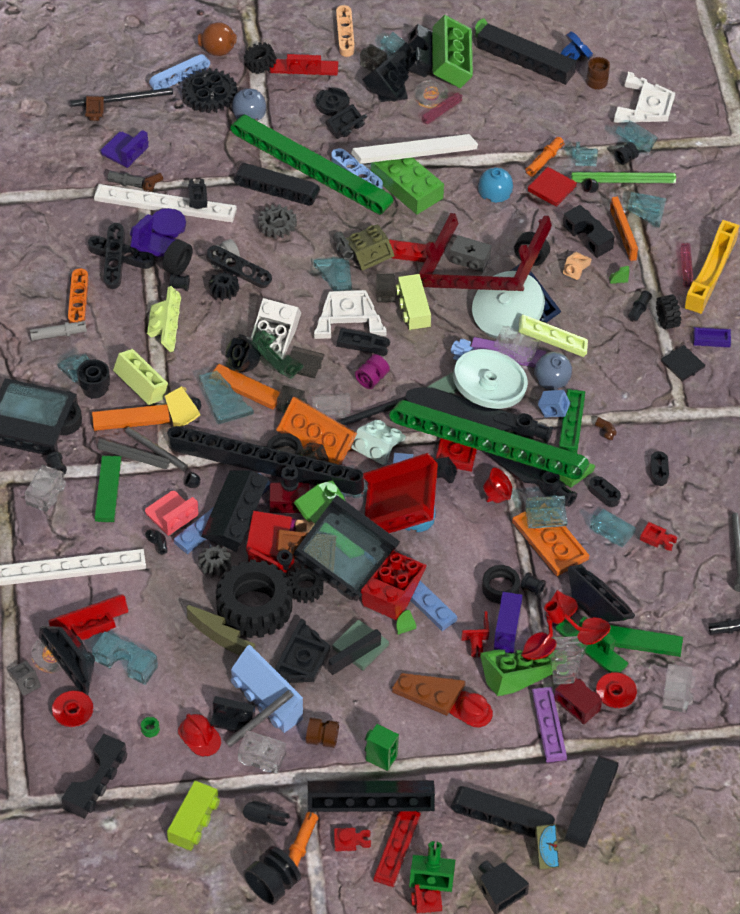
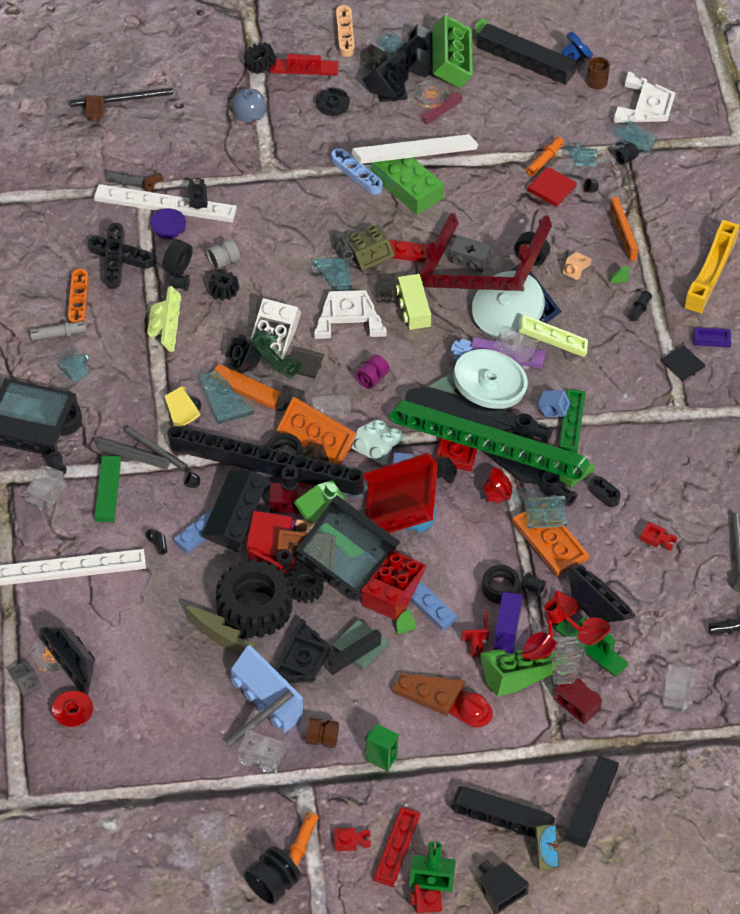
(82, 796): black arch -> none
(93, 618): red bracket -> none
(94, 378): black piece -> none
(112, 648): clear light blue arch -> none
(125, 148): dark purple bracket -> none
(130, 417): orange tile -> none
(140, 376): yellowish green brick -> none
(145, 240): dark purple bracket -> none
(150, 721): green bush -> none
(163, 81): light blue beam -> none
(172, 512): coral bracket -> none
(193, 815): lime brick -> none
(199, 735): red piece -> none
(209, 90): black gear -> none
(214, 560): dark grey gear -> none
(217, 39): dark orange brick -> none
(231, 714): black bracket -> none
(239, 264): black beam -> none
(261, 813): black arm -> none
(276, 184): black beam -> none
(279, 221): dark grey gear -> none
(312, 164): green beam -> none
(344, 121): black bracket -> none
(363, 341): black hinge -> none
(370, 412): black bar -> none
(371, 796): black brick -> none
(495, 185): dark azure cylinder -> none
(549, 724): medium lavender tile -> none
(553, 370): sand blue cylinder -> none
(581, 221): black arch -> none
(608, 427): reddish brown arm -> none
(612, 527): clear light blue bracket -> none
(619, 684): red dish -> none
(624, 177): bright green axle -> none
(647, 207): clear light blue wing -> none
(647, 641): green tile -> none
(663, 468): black beam -> none
(668, 311): black tyre -> none
(686, 260): clear pink axle -> none

